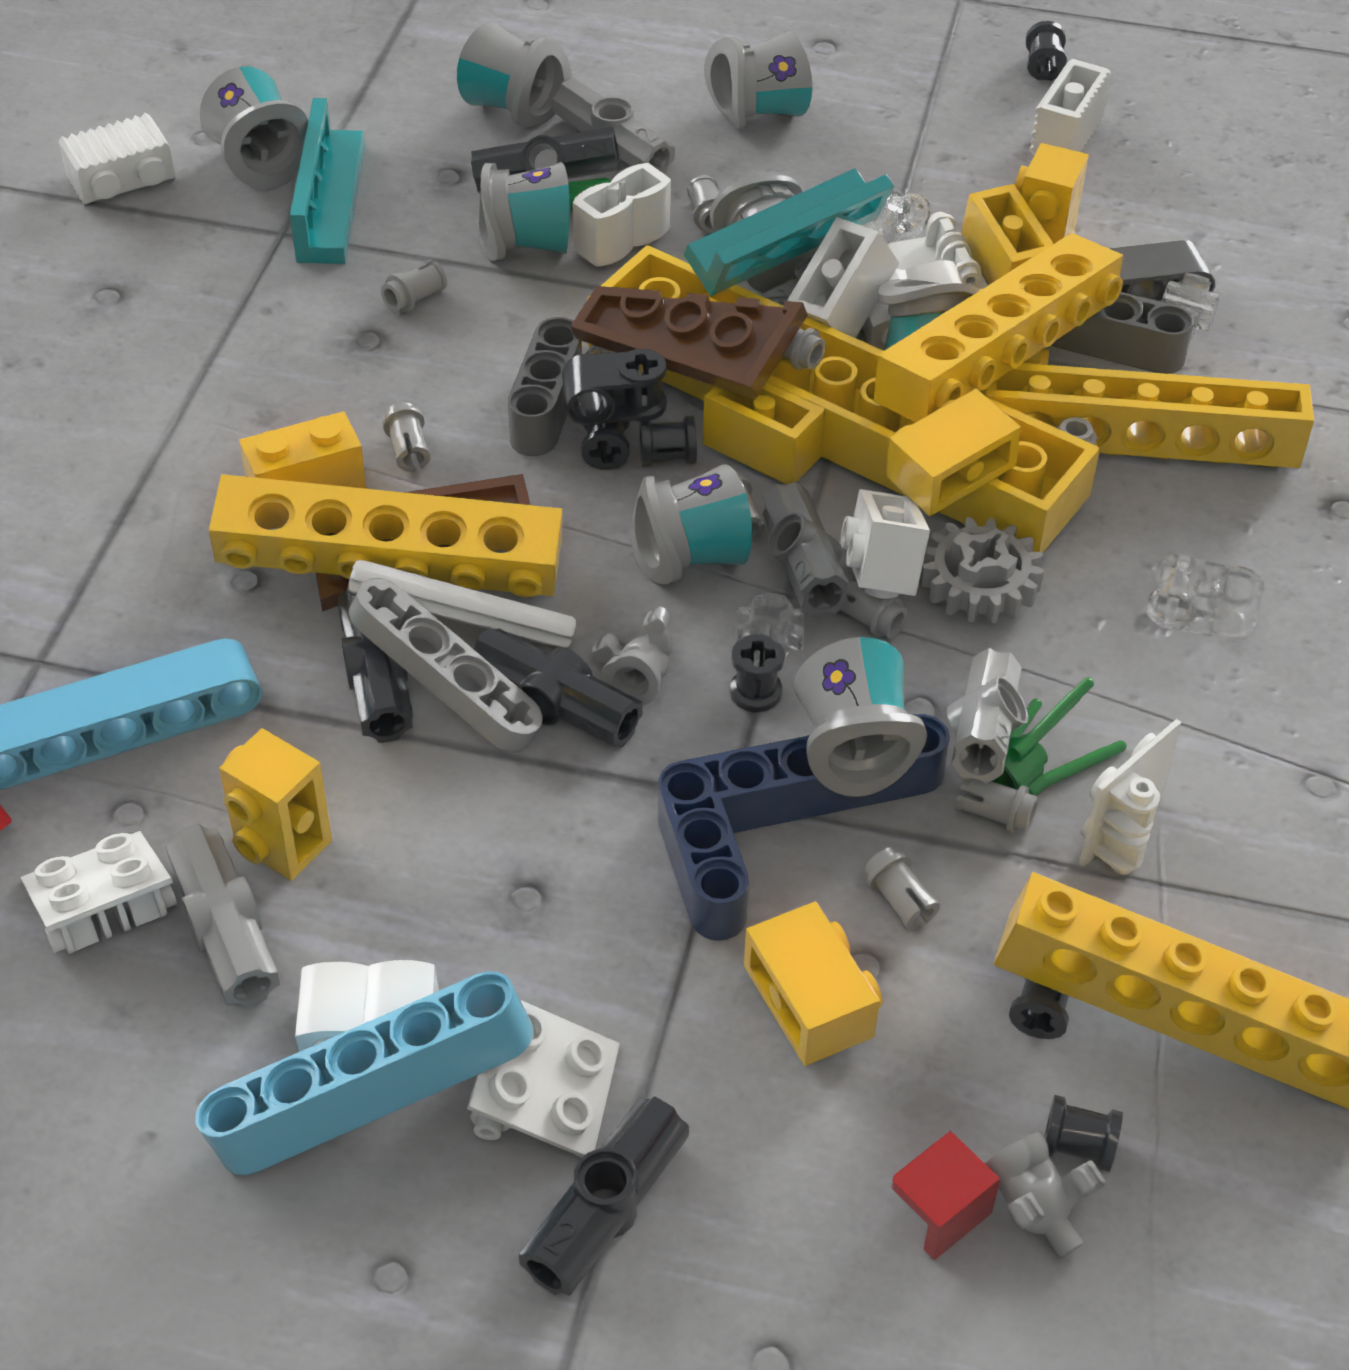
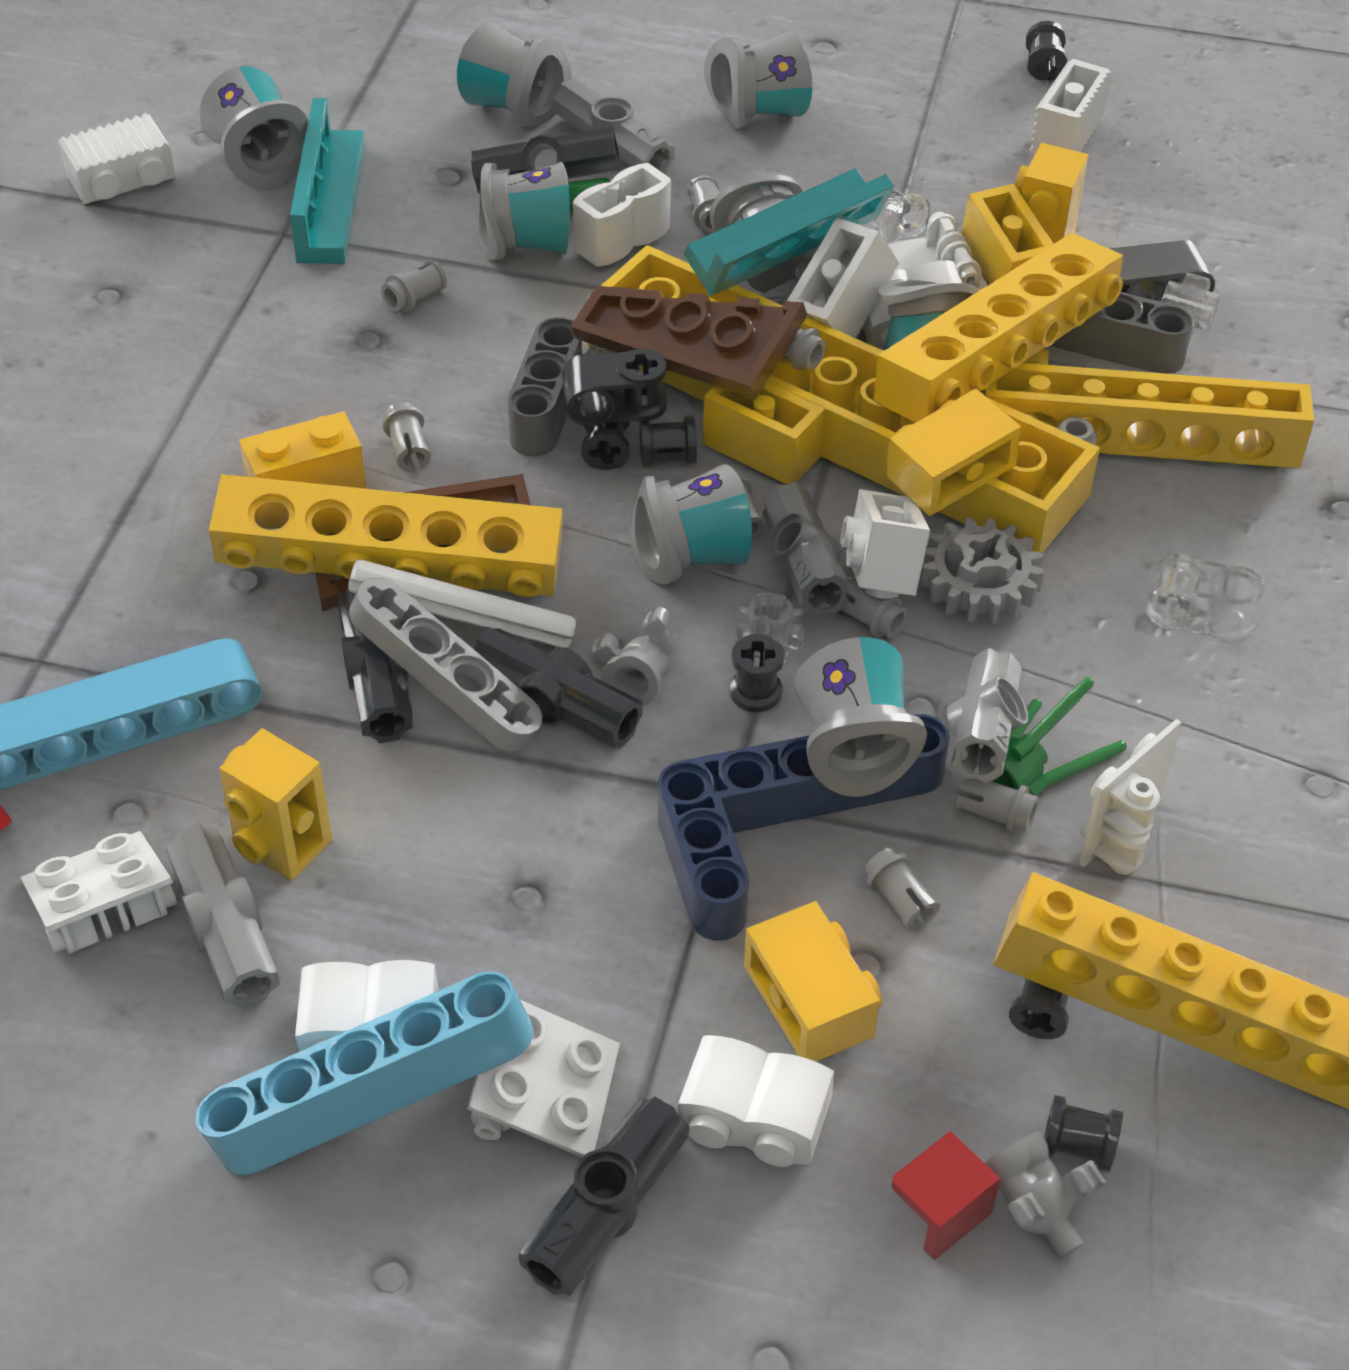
(756, 1100): none -> white brick

